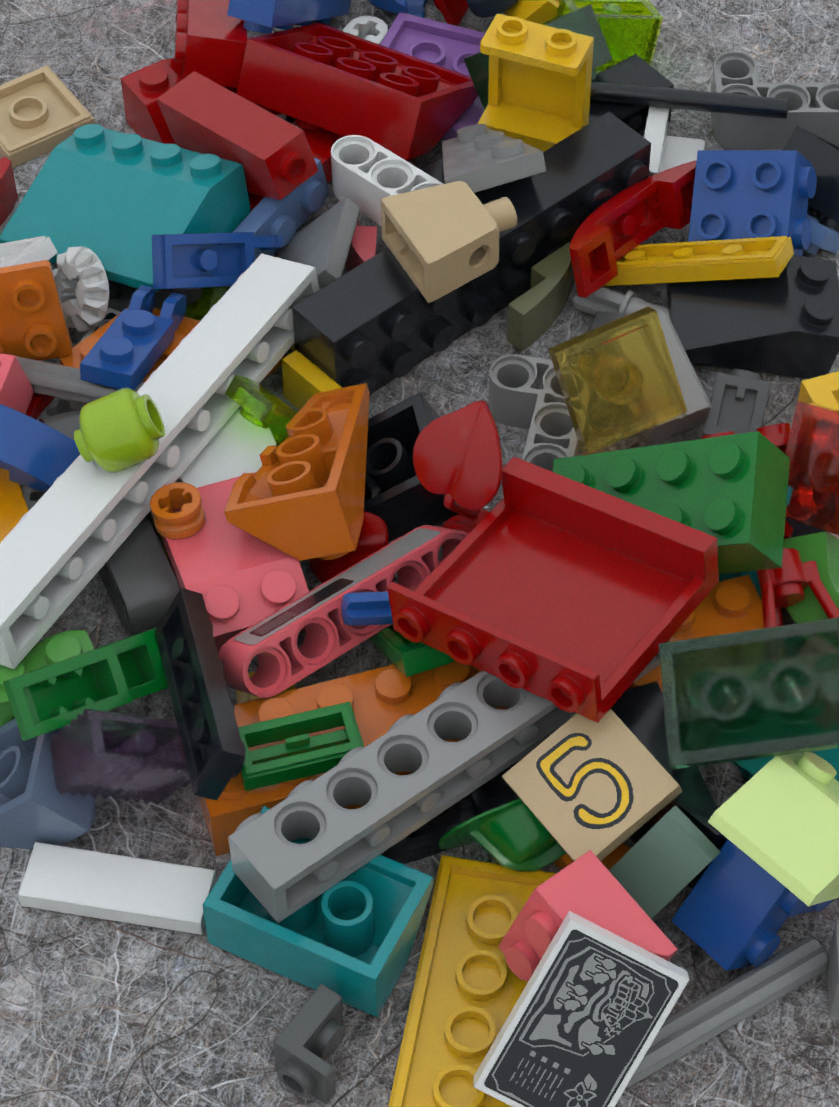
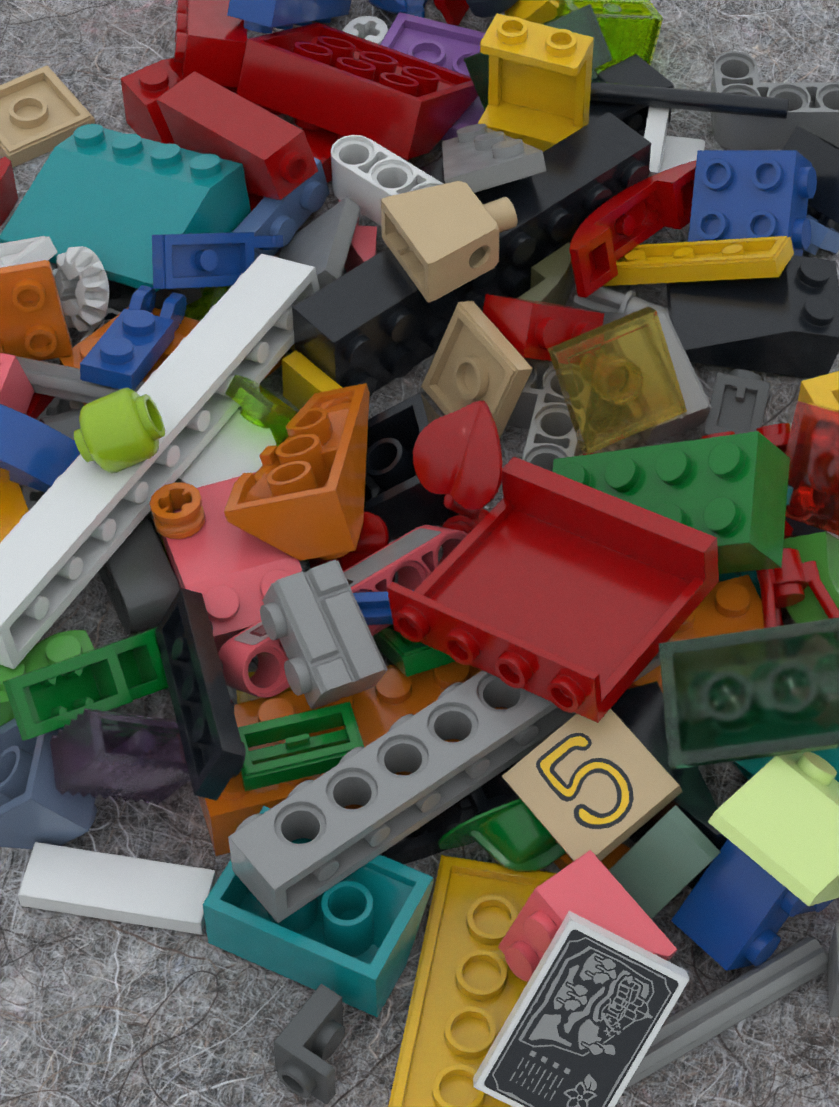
(322, 635): none -> light grey brick
(476, 365): none -> tan tile
(538, 325): none -> red brick

